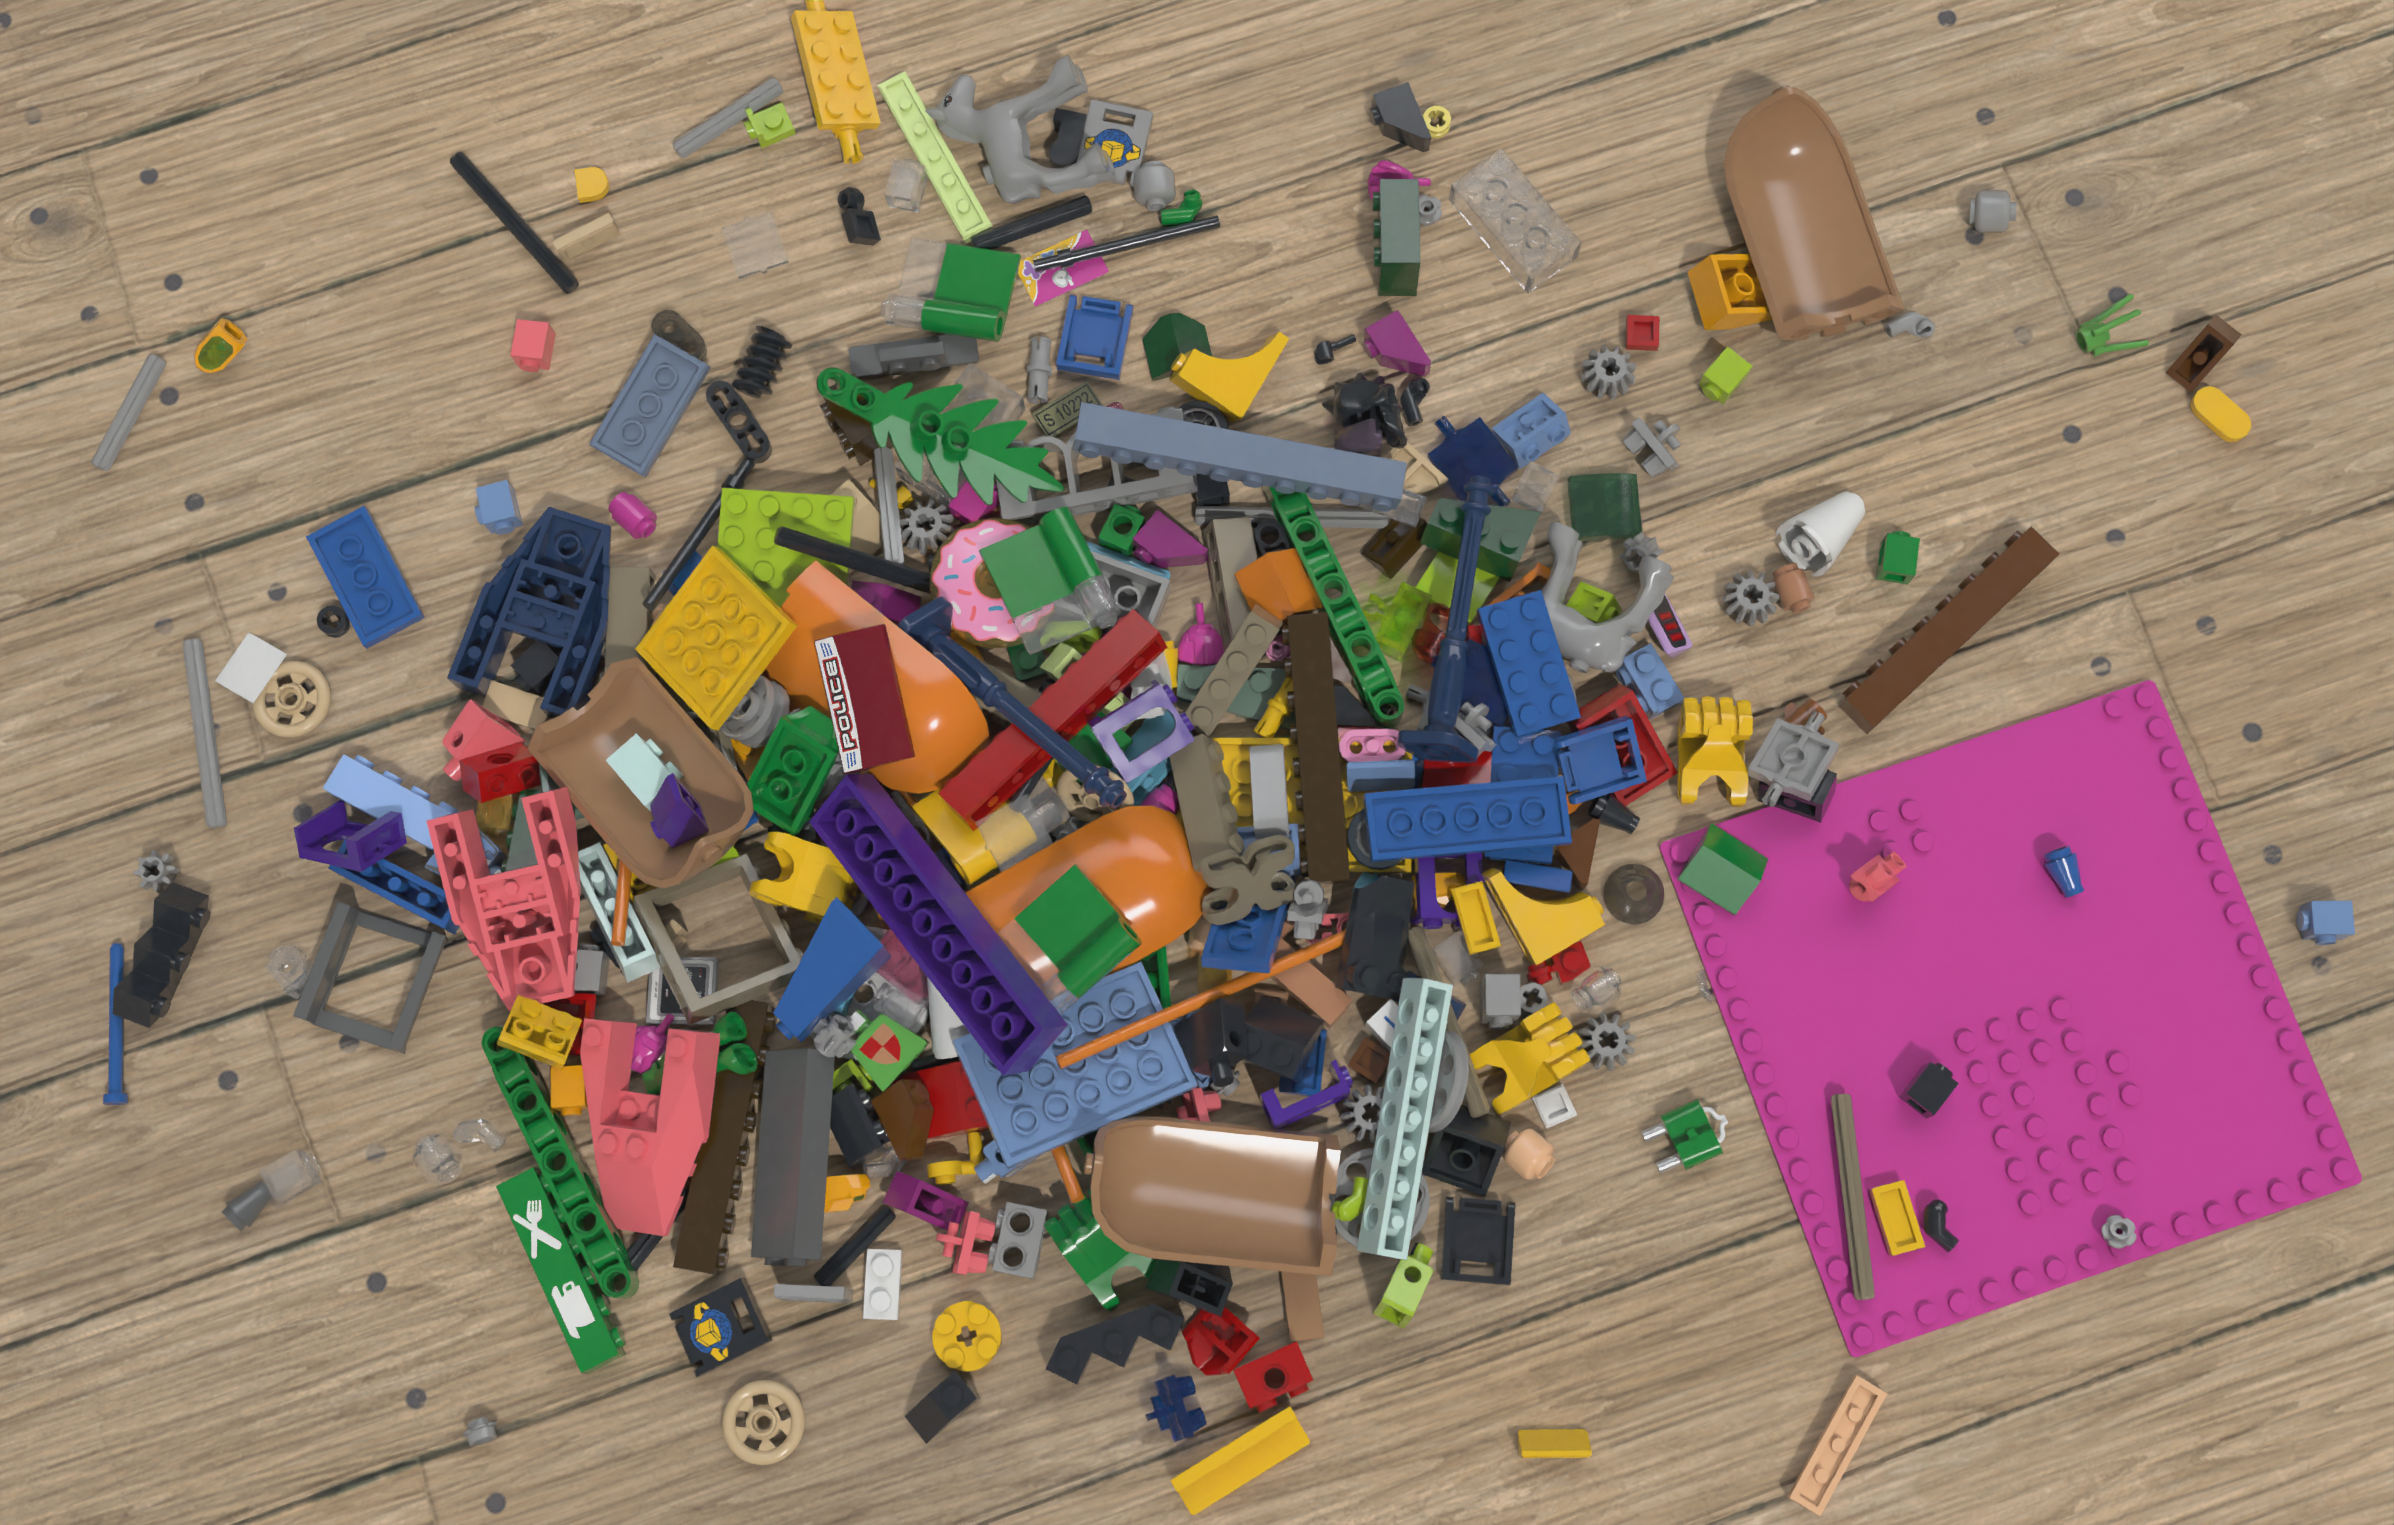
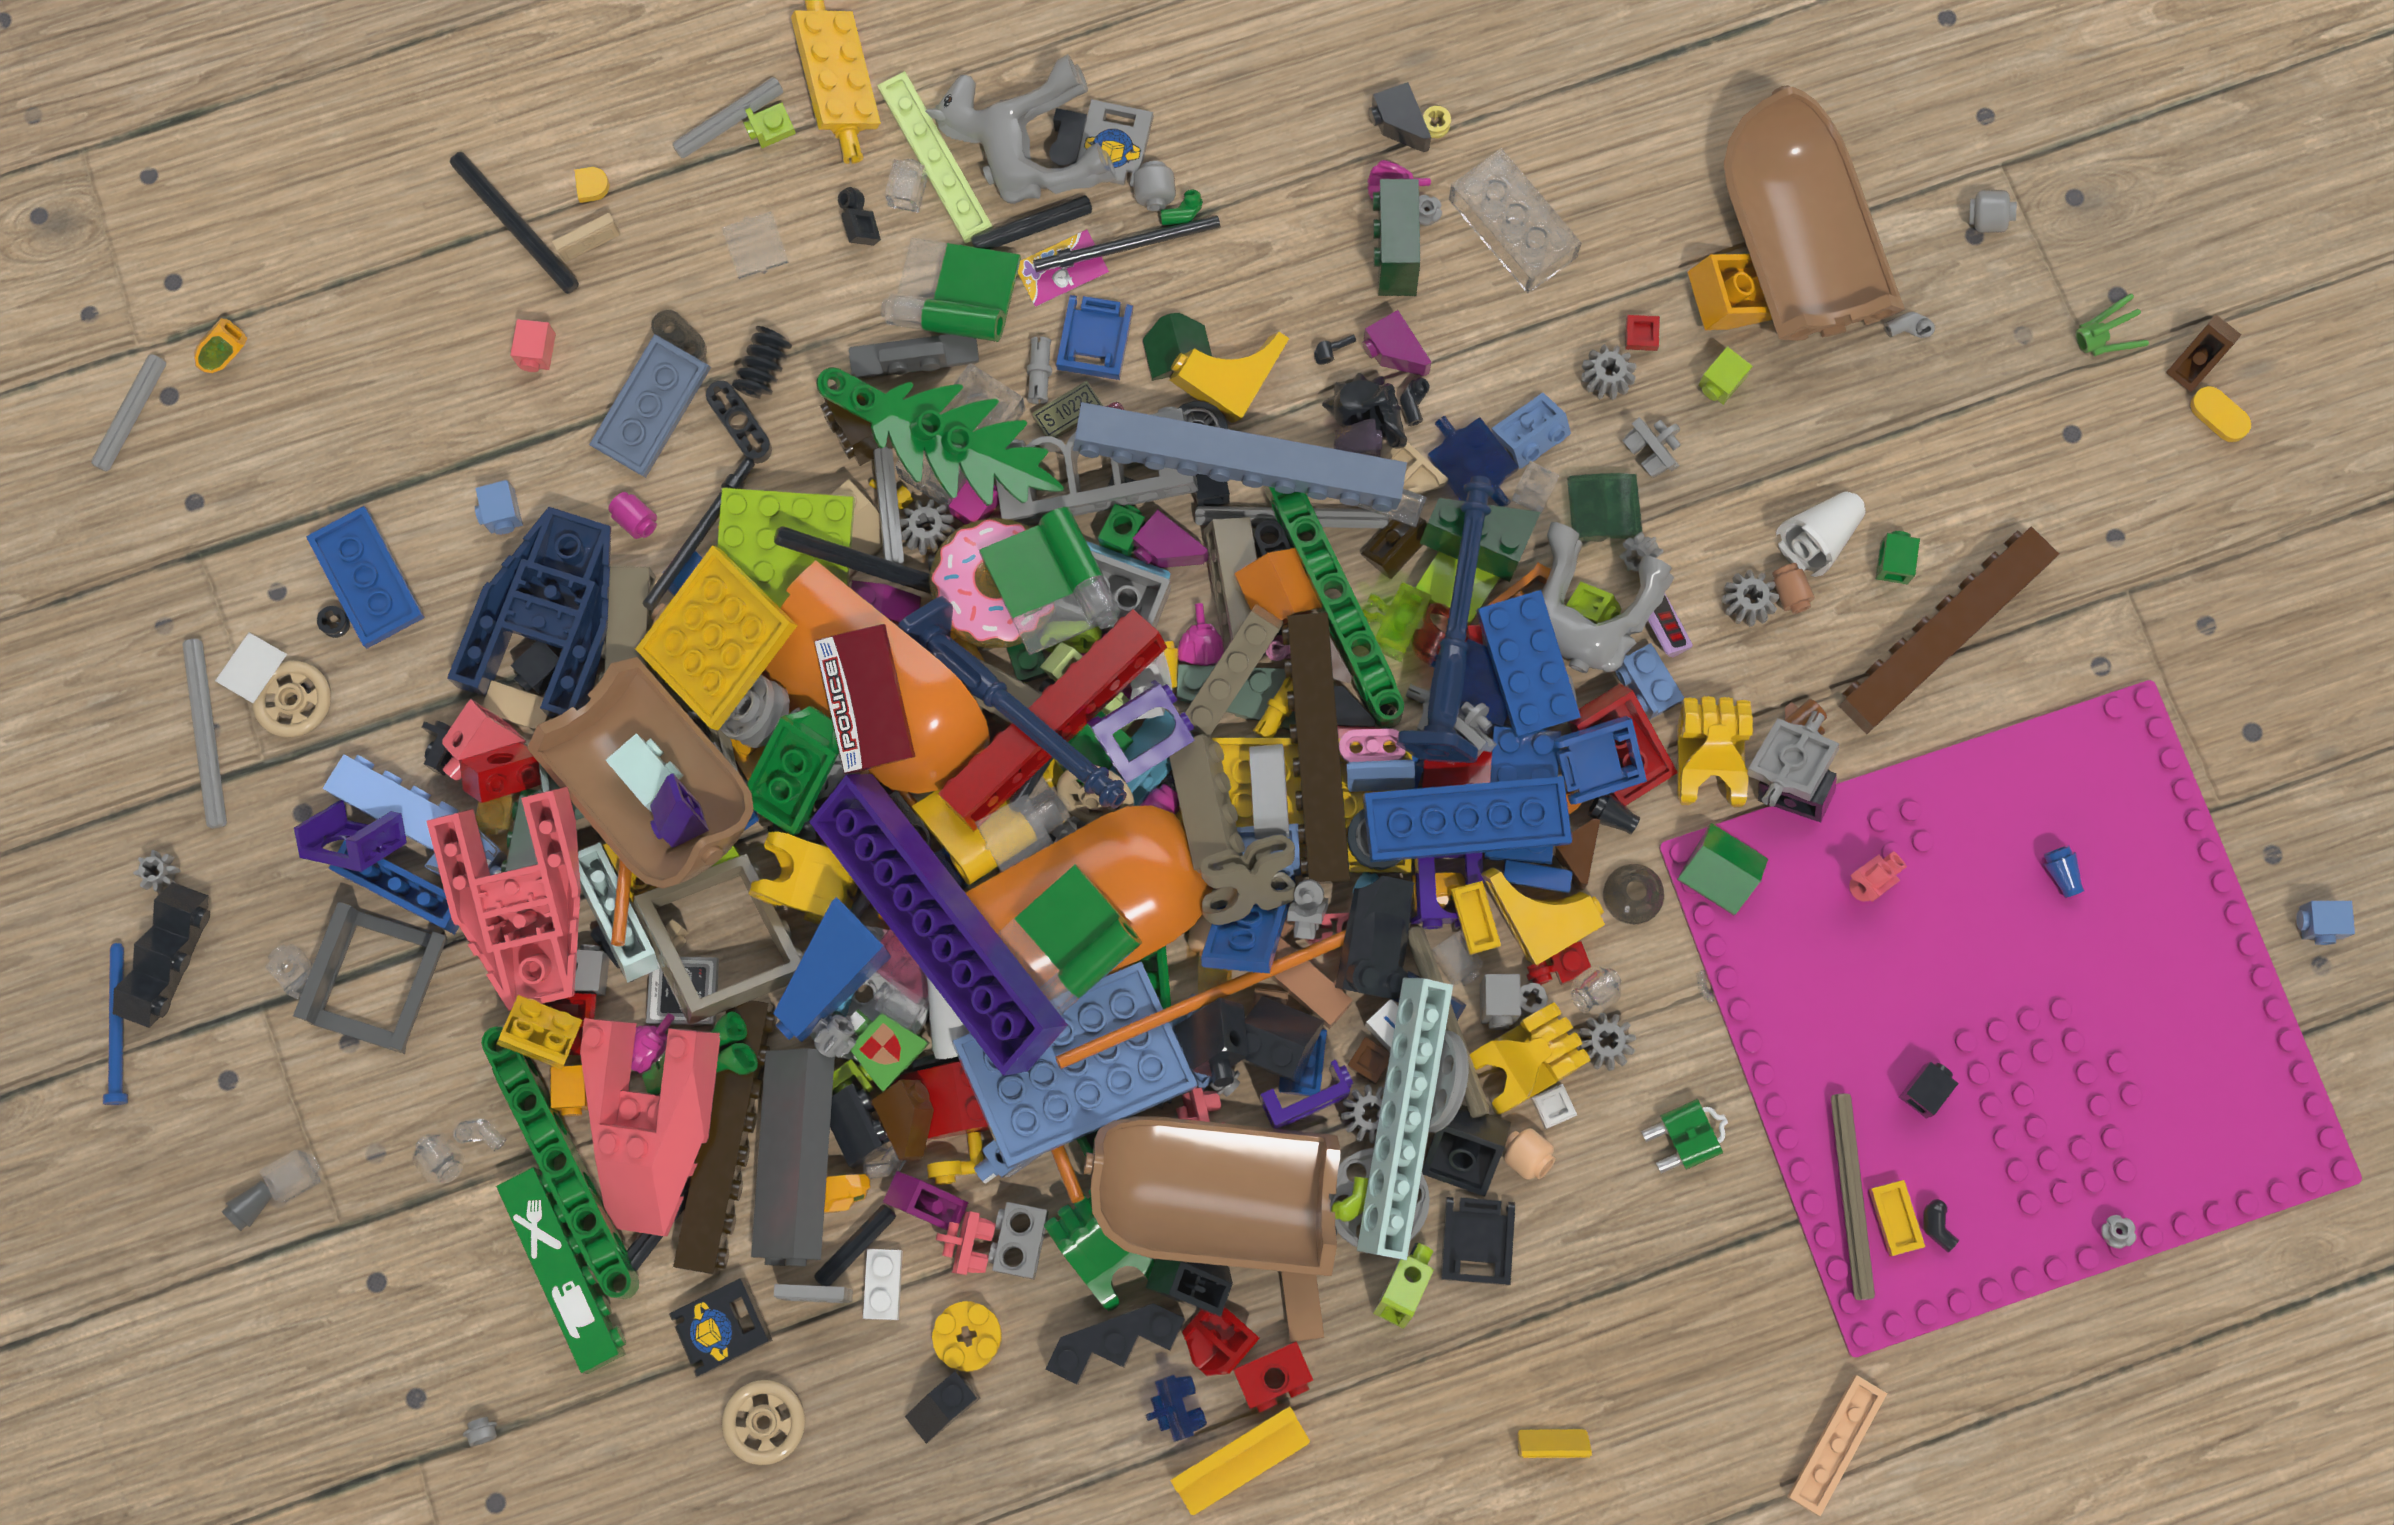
(436, 754): none -> black bracket

